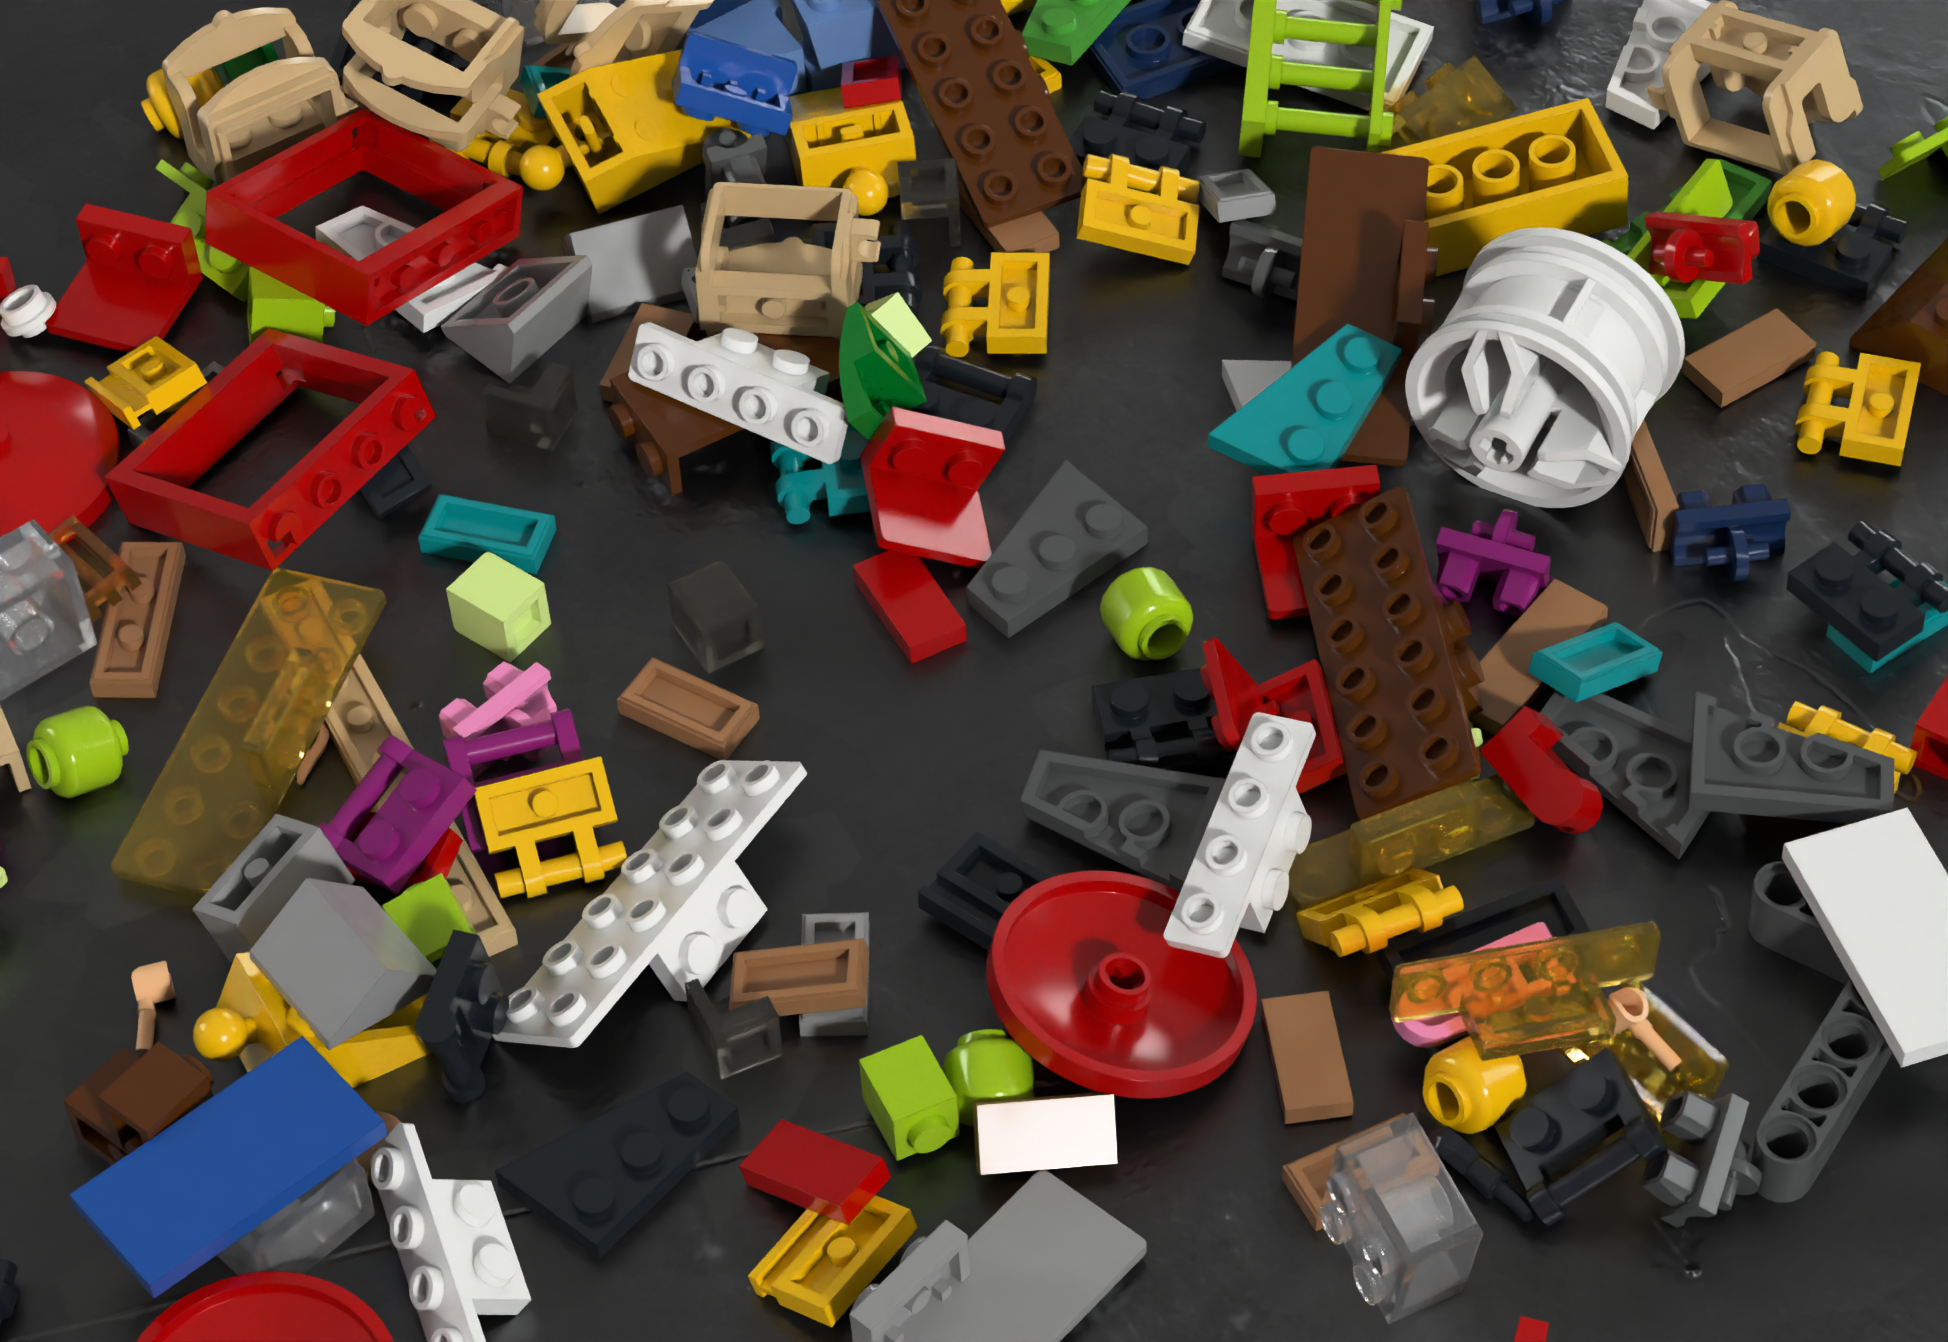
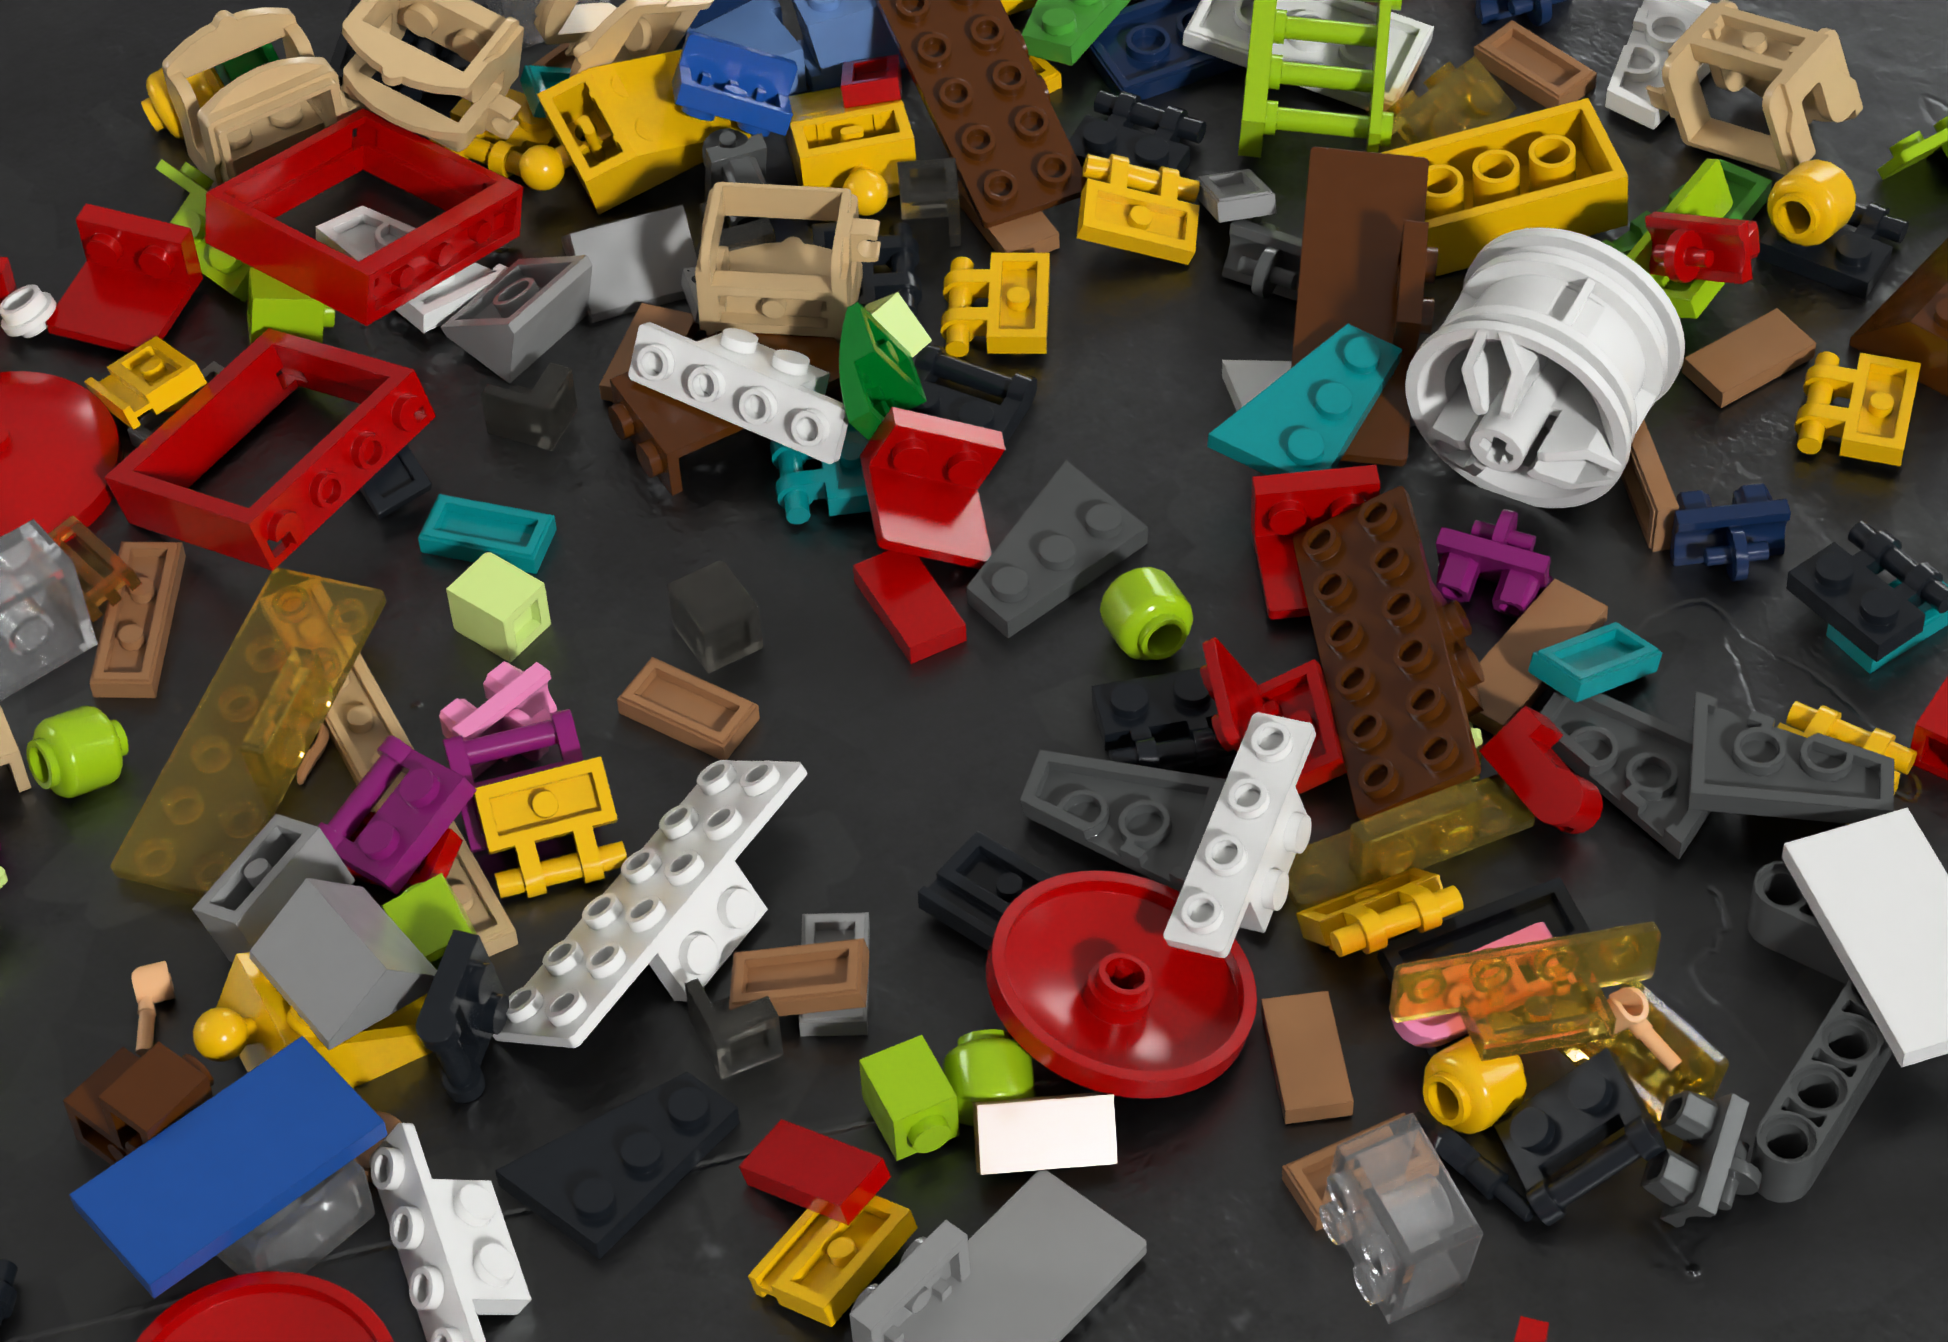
(1534, 66): none -> medium nougat tile

